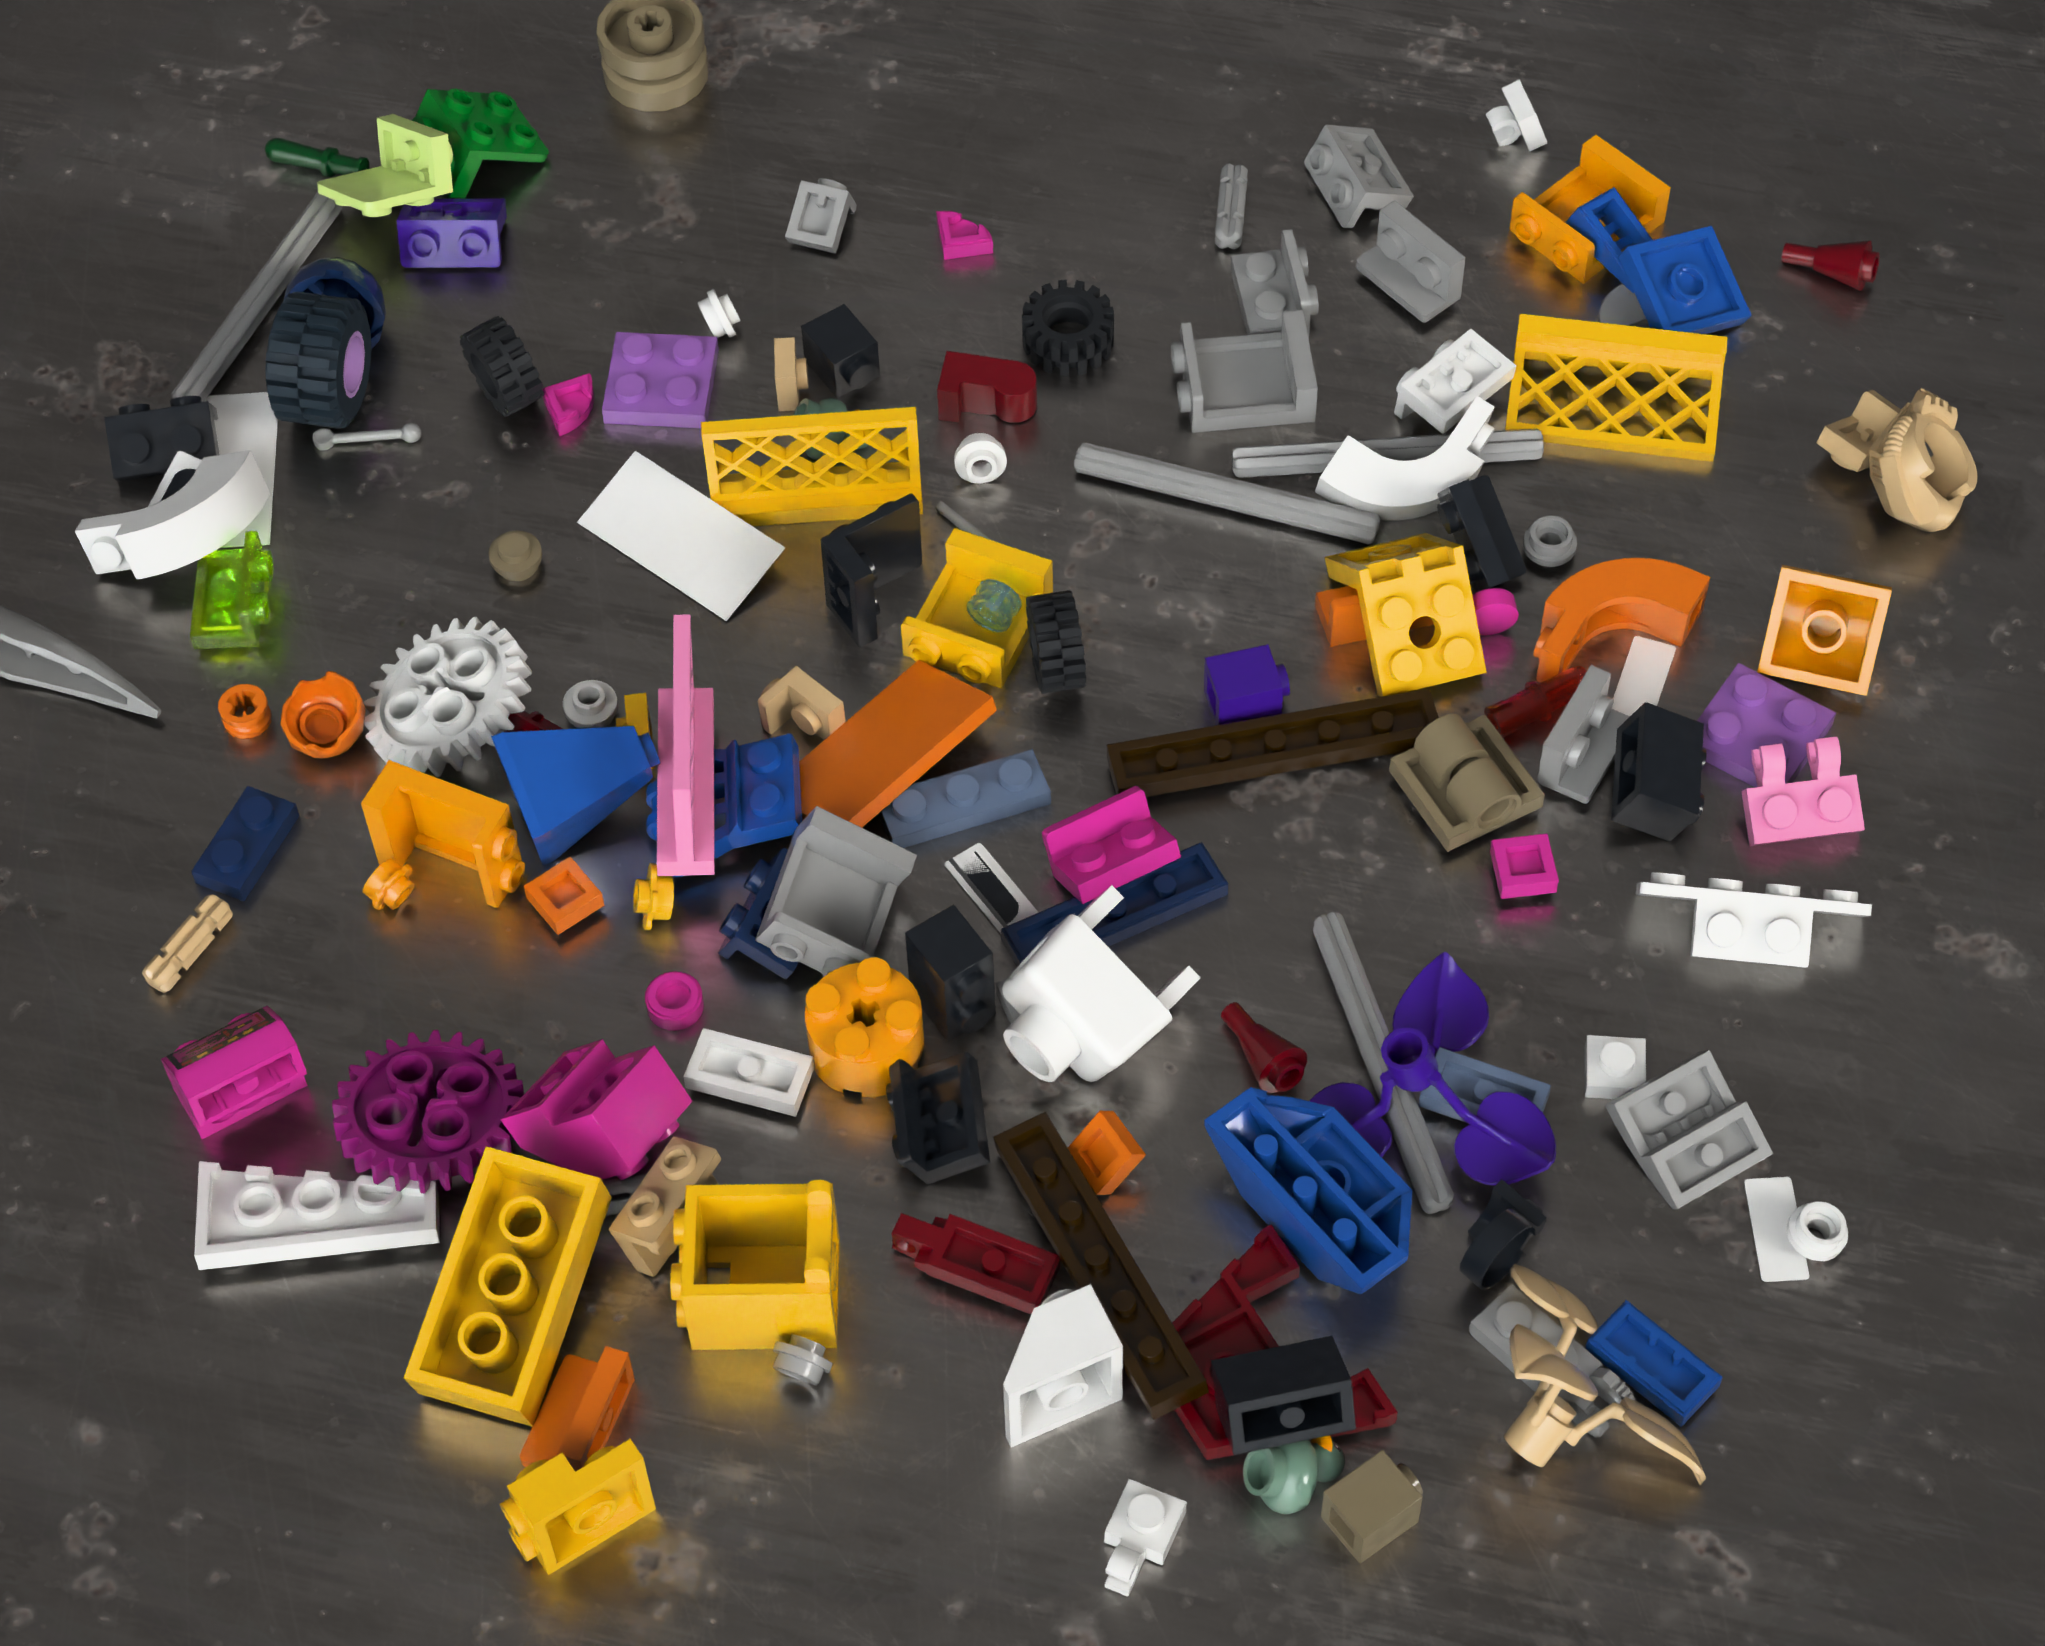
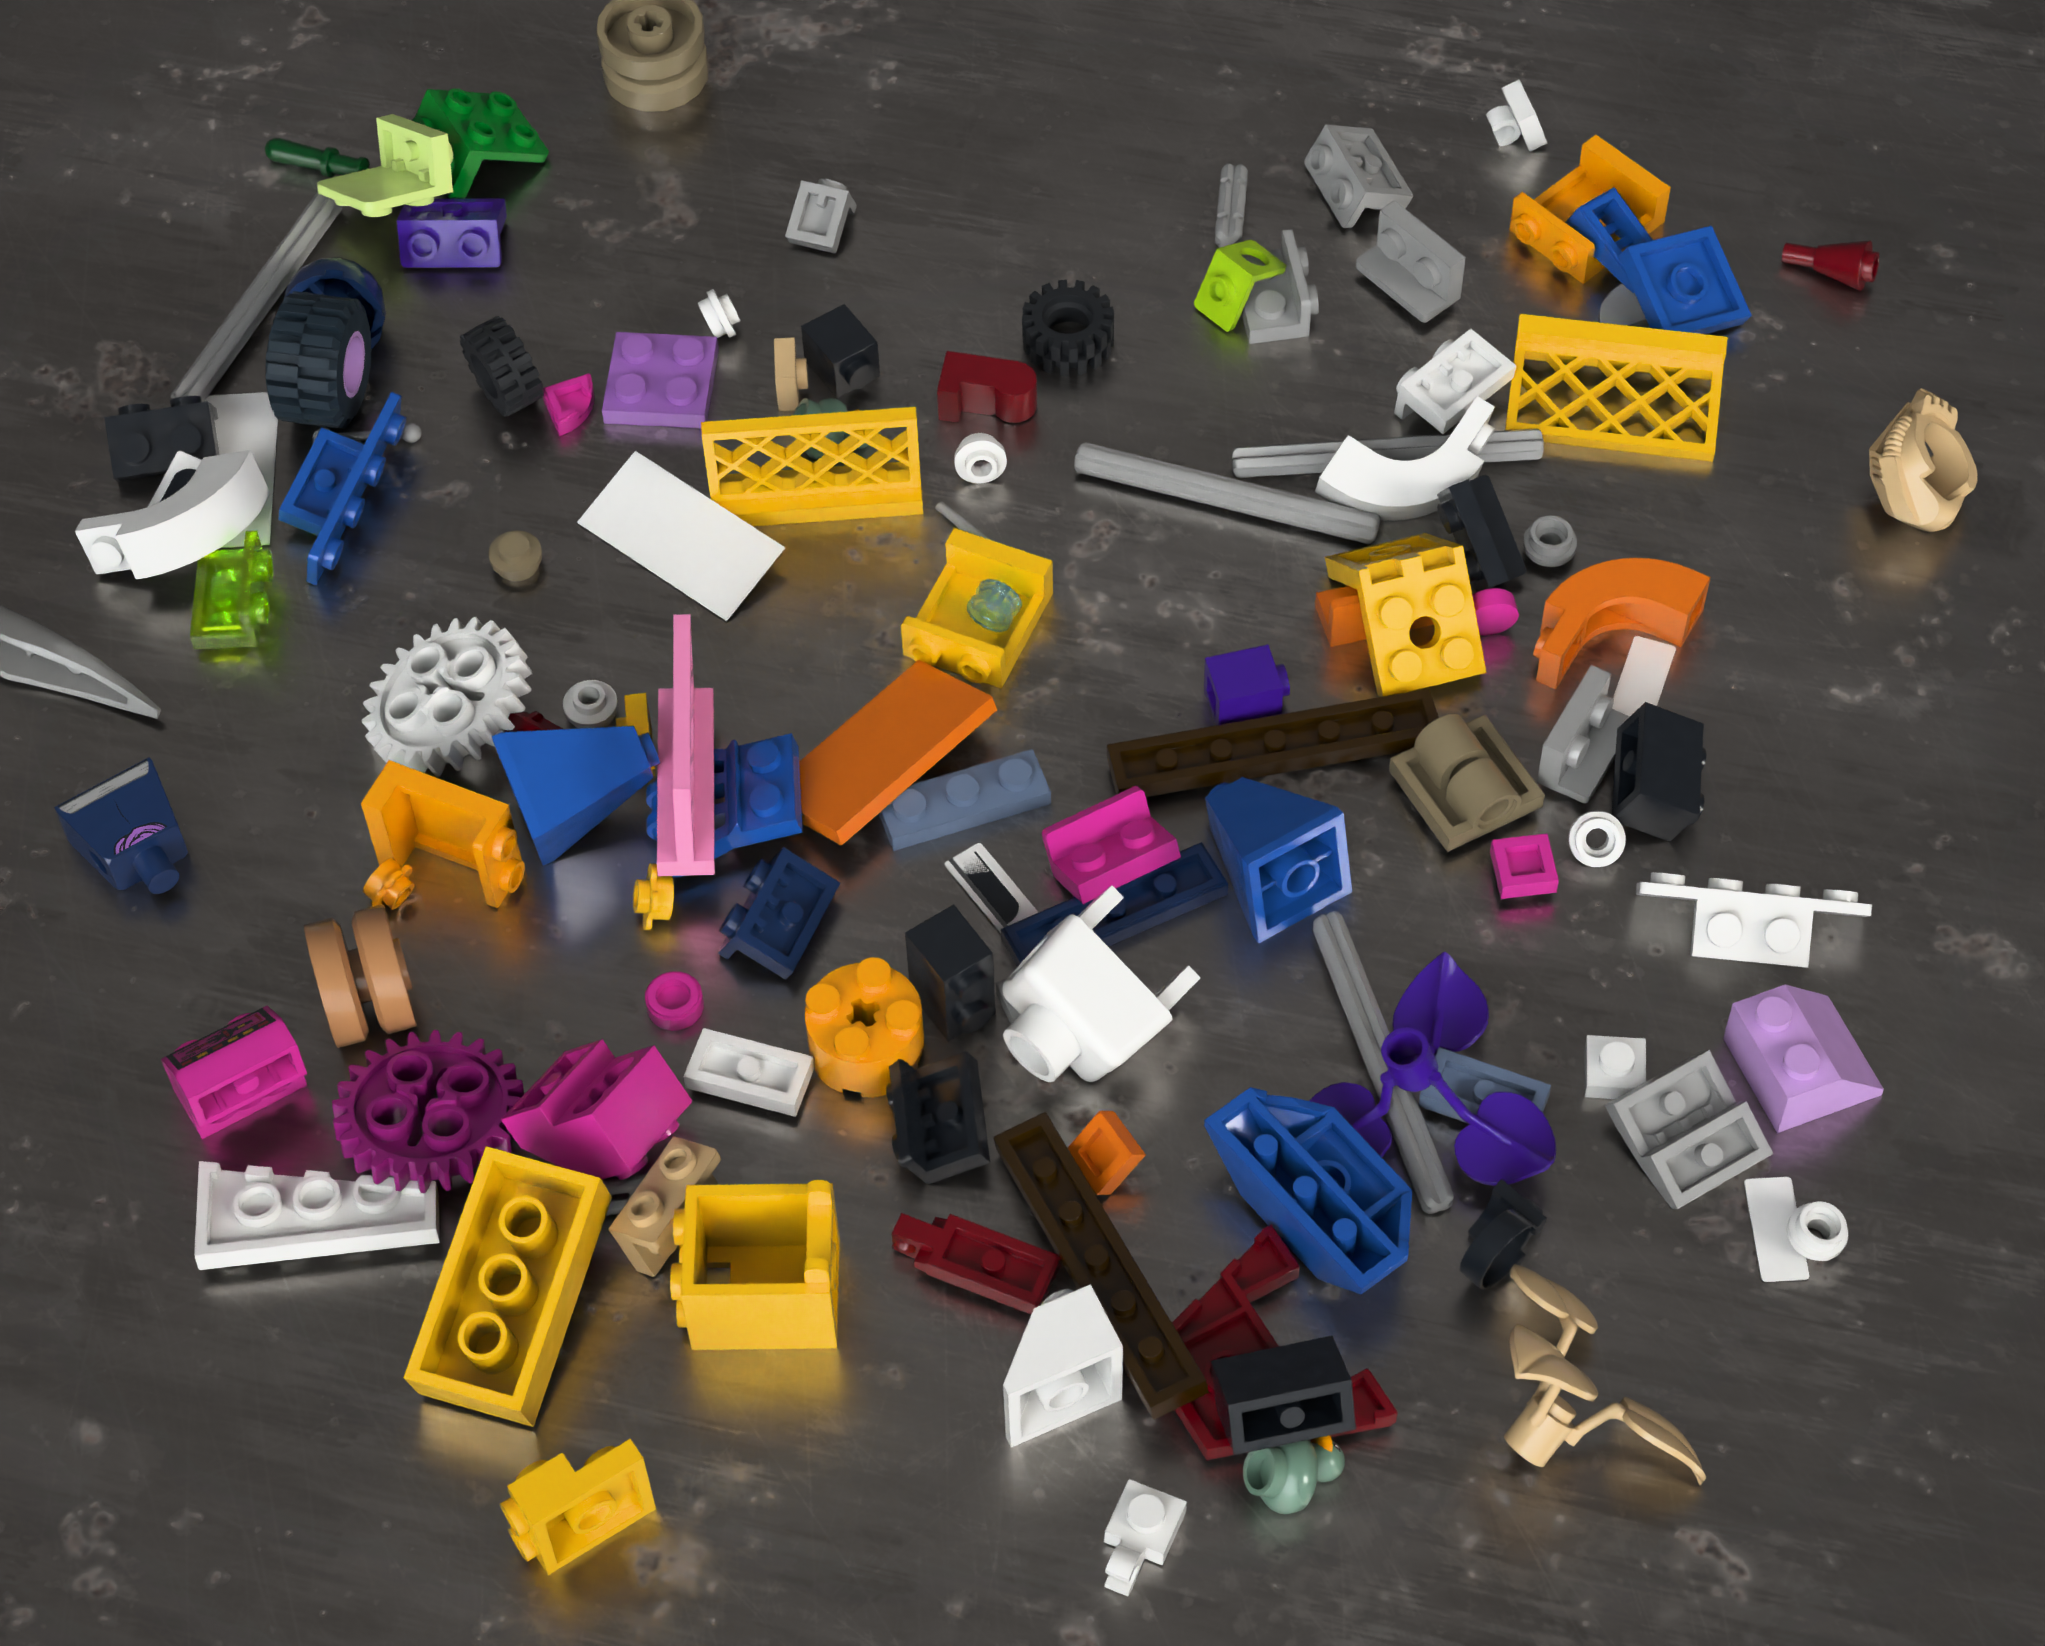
(127, 829): none -> dark blue torso
(187, 943): tan axle -> none
(241, 697): orange bush -> none
(245, 843): dark blue plate -> none
(323, 716): orange hair -> none
(331, 484): none -> blue bracket
(360, 975): none -> medium nougat wheel
(564, 895): orange plate -> none
(580, 1408): orange panel -> none
(801, 1359): light grey plate -> none
(802, 699): tan bracket -> none
(832, 893): light grey panel -> none
(866, 557): black bracket -> none
(962, 237): dark pink tile -> none
(1056, 641): black tyre -> none
(1231, 281): none -> lime bracket
(1246, 377): light grey panel -> none
(1273, 1059): dark red cone -> none
(1279, 852): none -> blue slope
(1372, 1505): dark tan brick -> none
(1512, 1307): light grey hinge -> none
(1534, 702): clear red axle -> none
(1606, 853): none -> white plate
(1653, 1363): blue plate -> none
(1757, 713): medium lavender plate -> none
(1798, 1056): none -> lavender slope
(1801, 809): bright pink plate -> none
(1824, 629): light orange brick -> none
(1853, 436): tan bracket -> none

